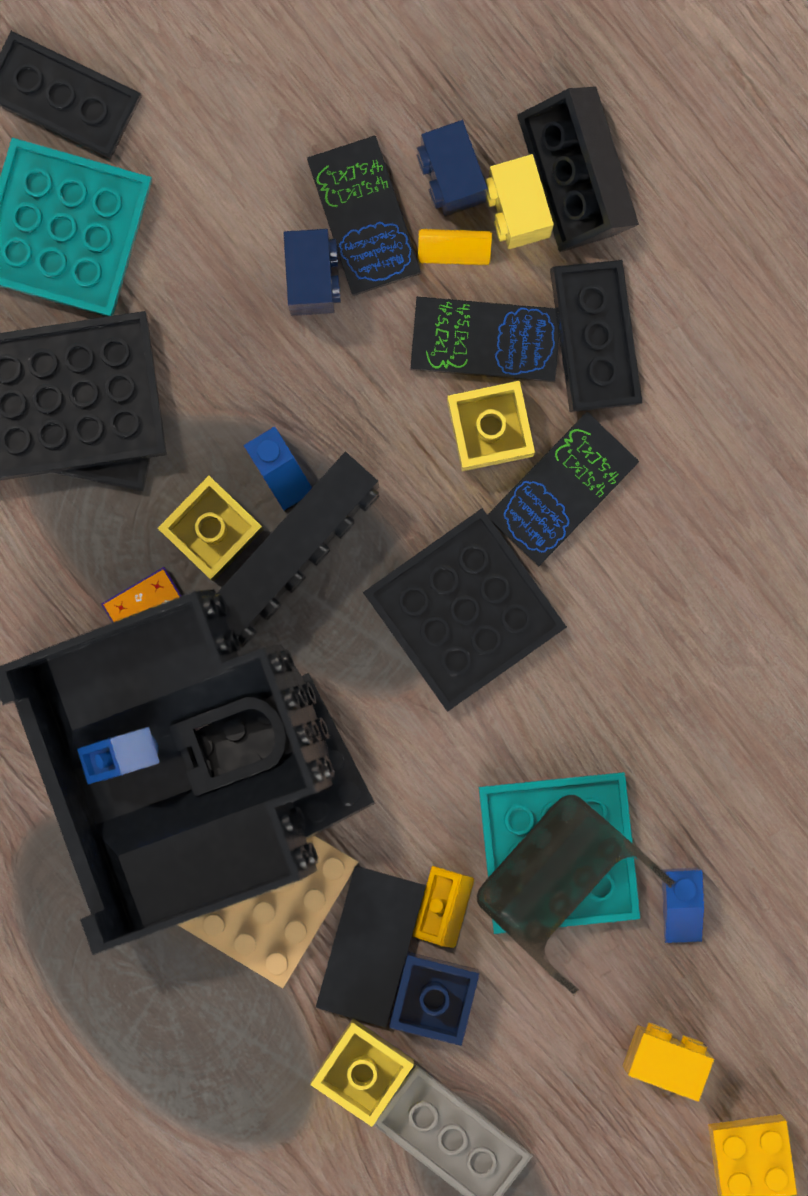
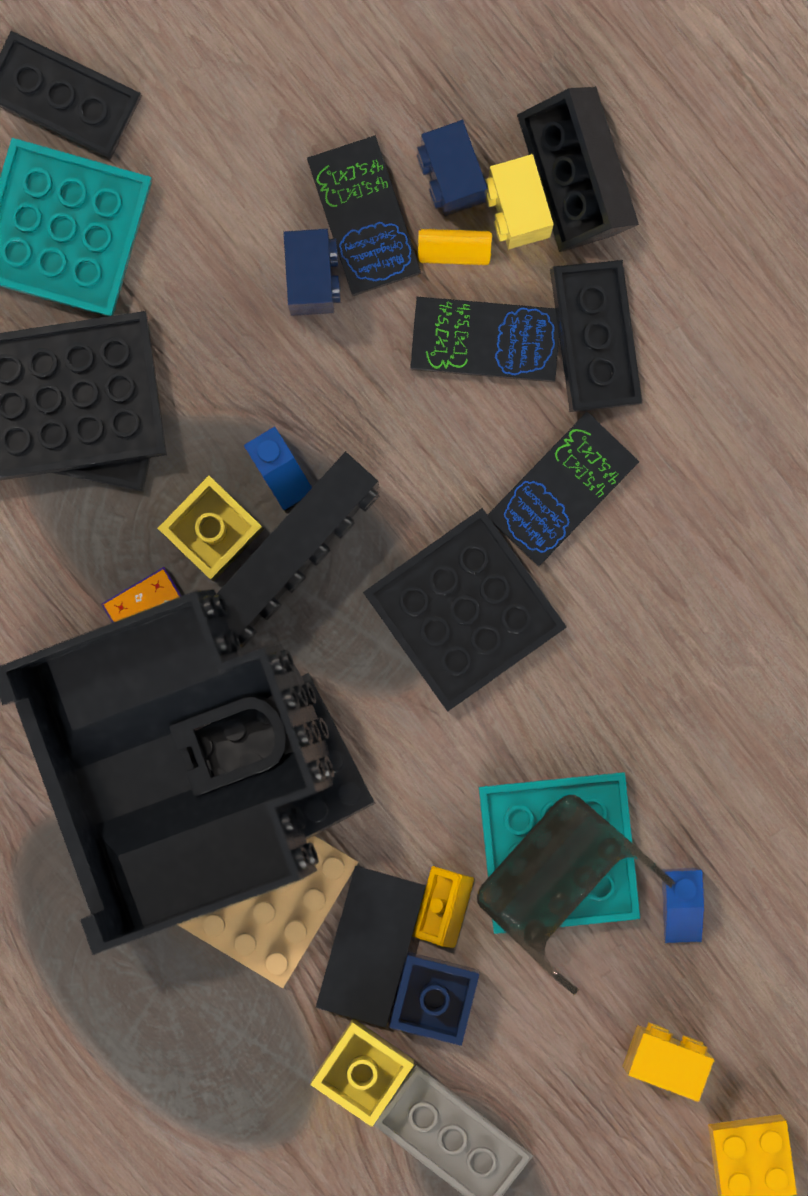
(119, 755): blue slope -> none
(490, 426): light yellow brick -> none

